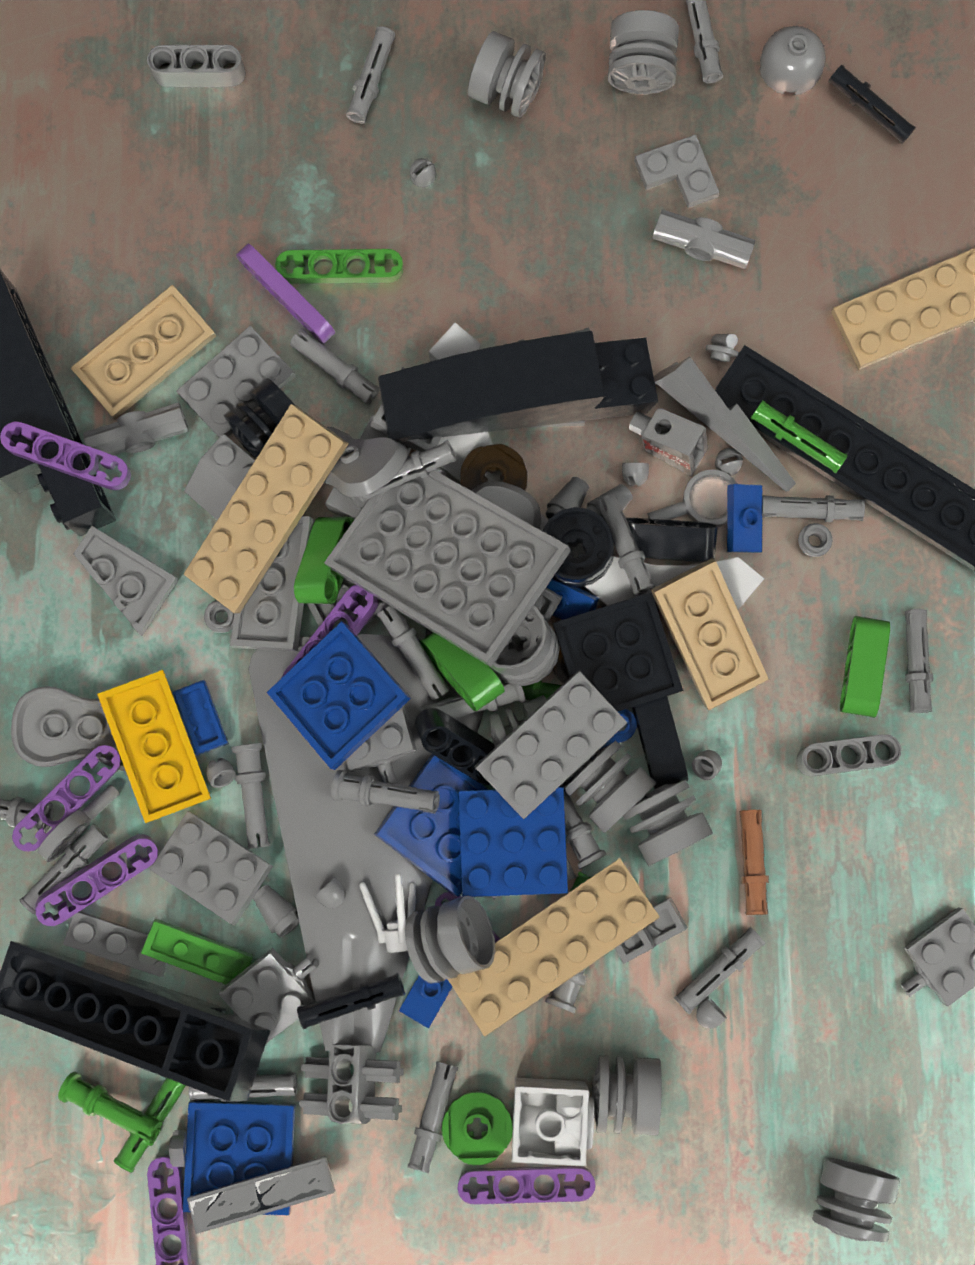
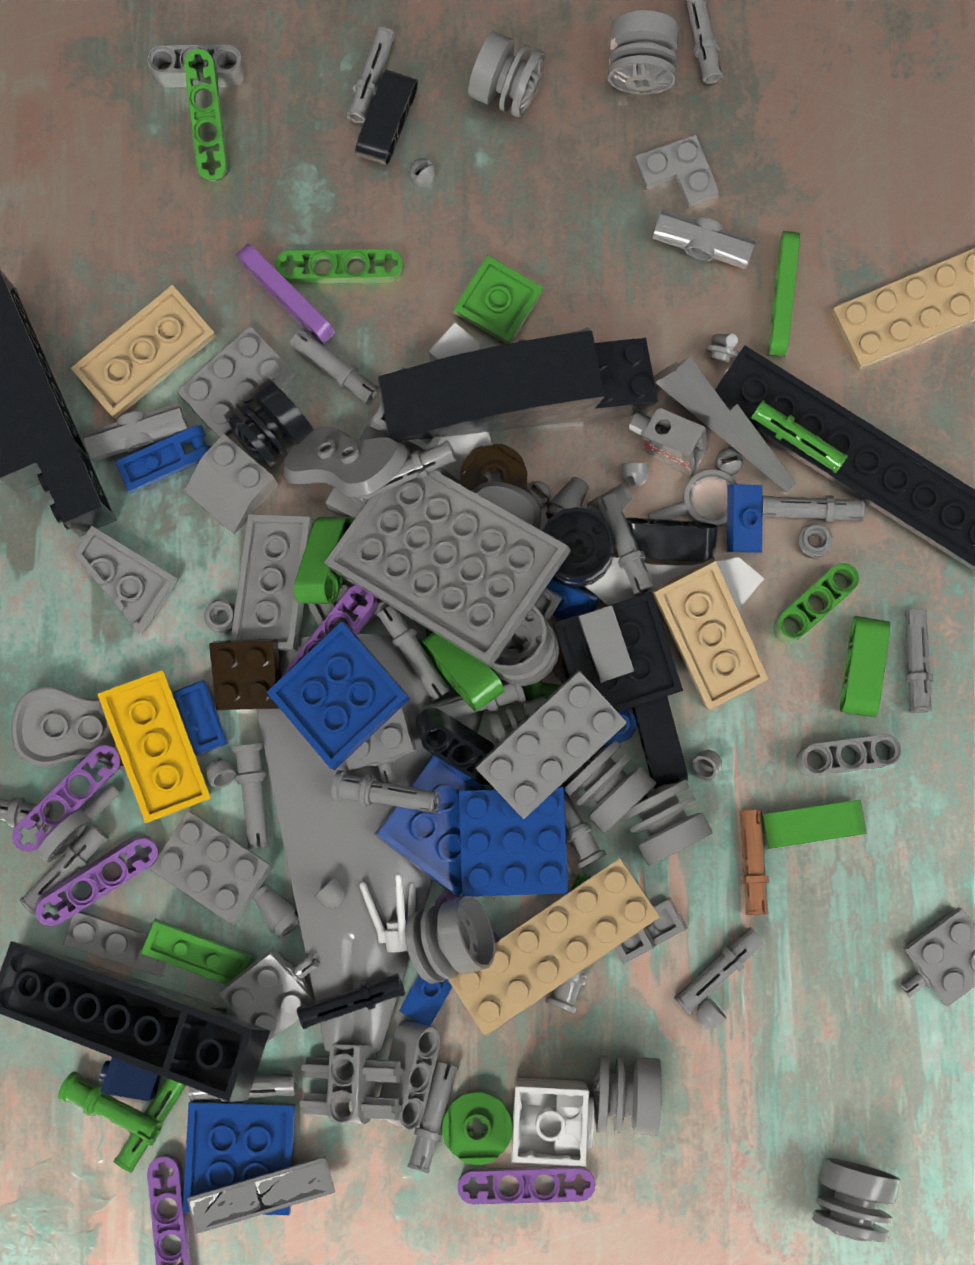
(64, 459): medium lavender beam -> none
(128, 1080): none -> dark blue slope
(162, 459): none -> blue plate
(177, 1148): light grey tile -> none
(202, 116): none -> bright green beam
(244, 673): none -> dark brown plate
(265, 508): tan plate -> none
(386, 117): none -> black beam
(417, 1050): none -> light grey beam
(498, 300): none -> bright green plate
(544, 489): none -> light grey hinge
(606, 643): none -> light grey tile
(783, 293): none -> bright green beam
(792, 60): light grey cylinder -> none
(814, 824): none -> bright green beam
(827, 592): none -> bright green beam
(843, 78): black pin -> none

